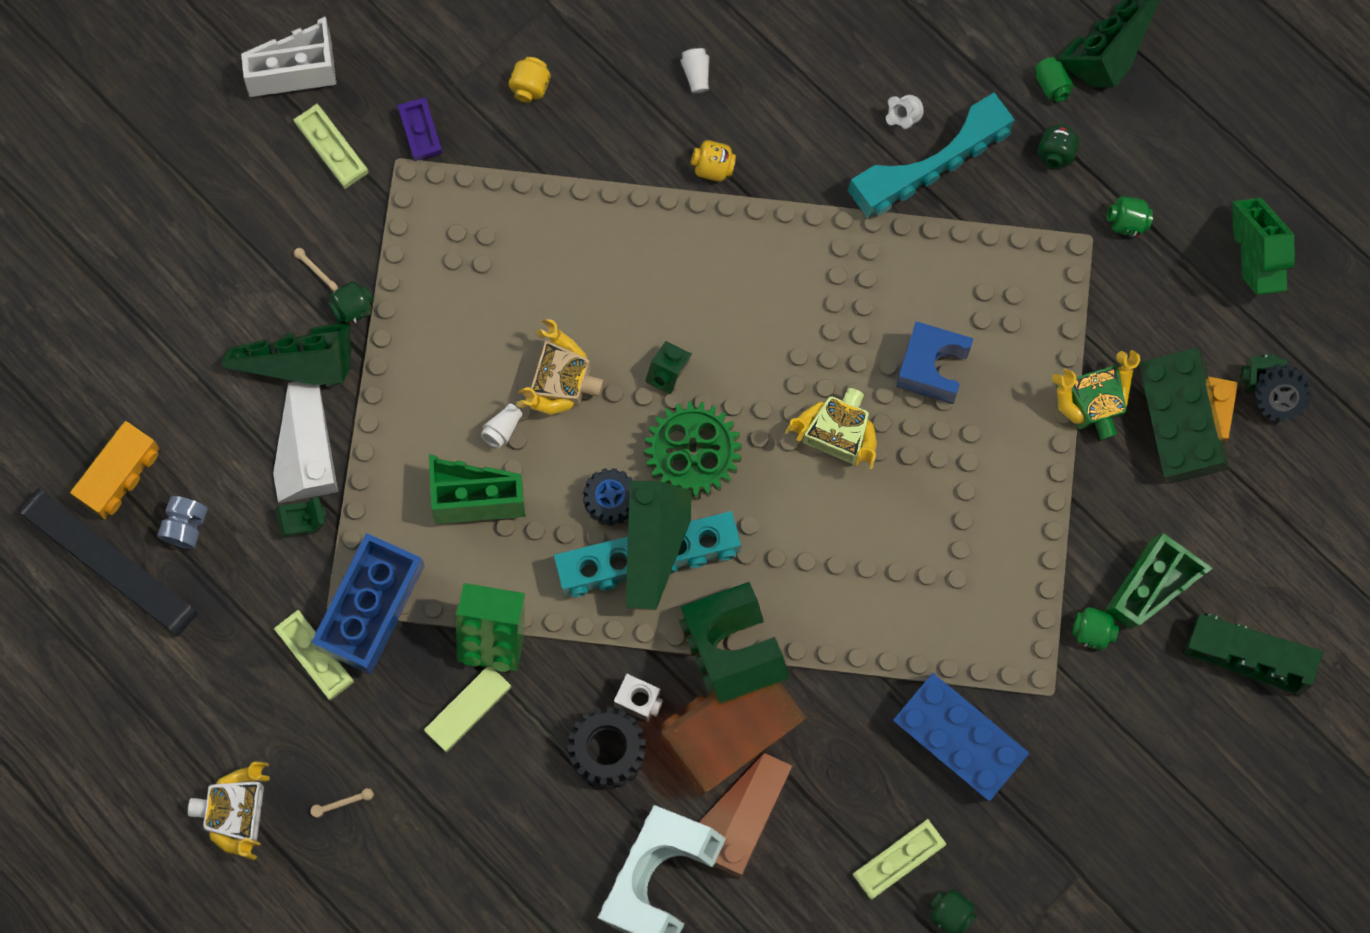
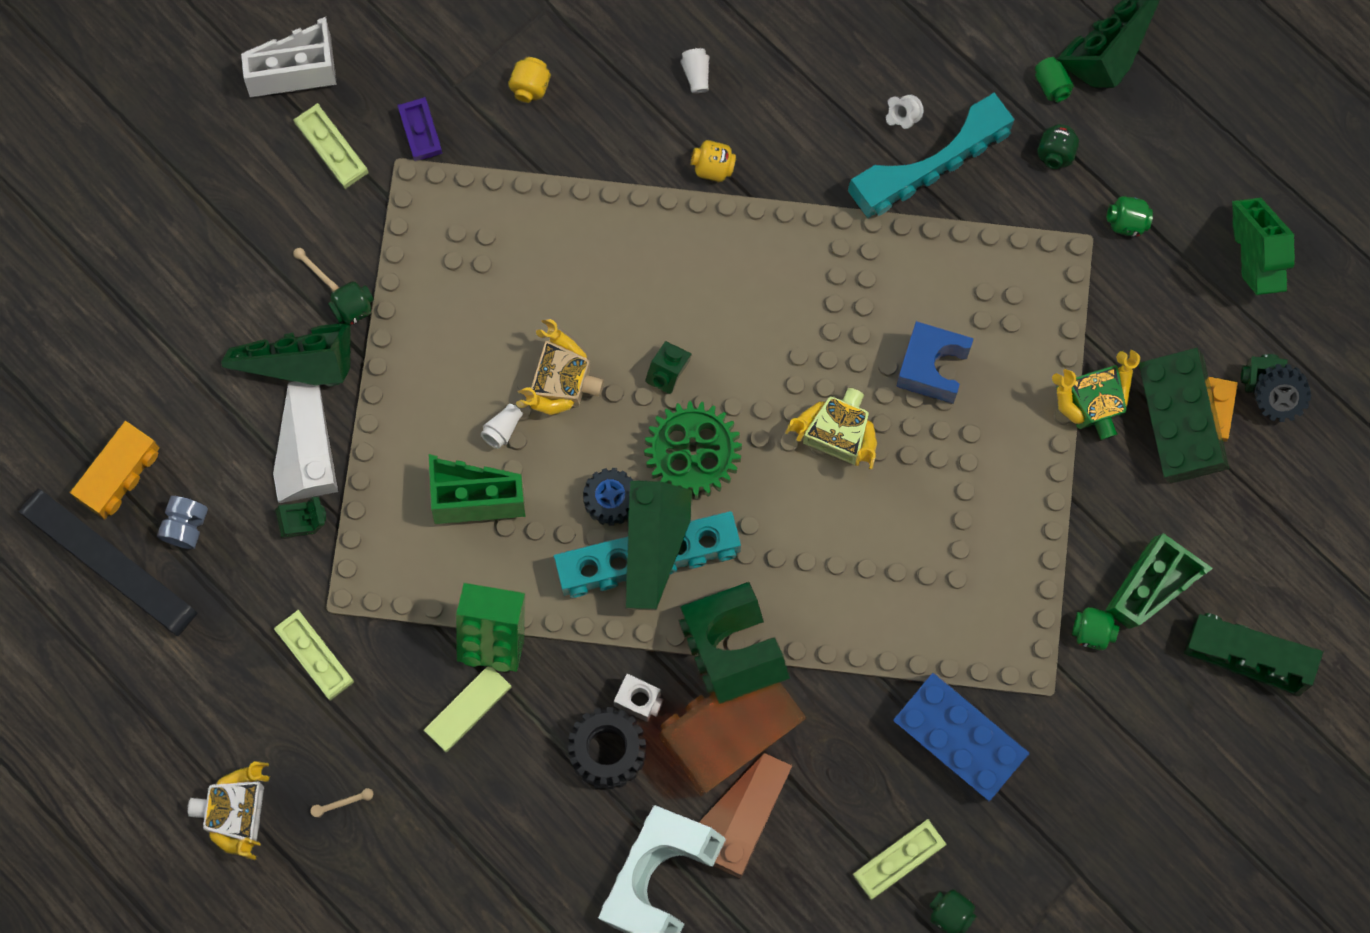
(368, 603): blue brick -> none

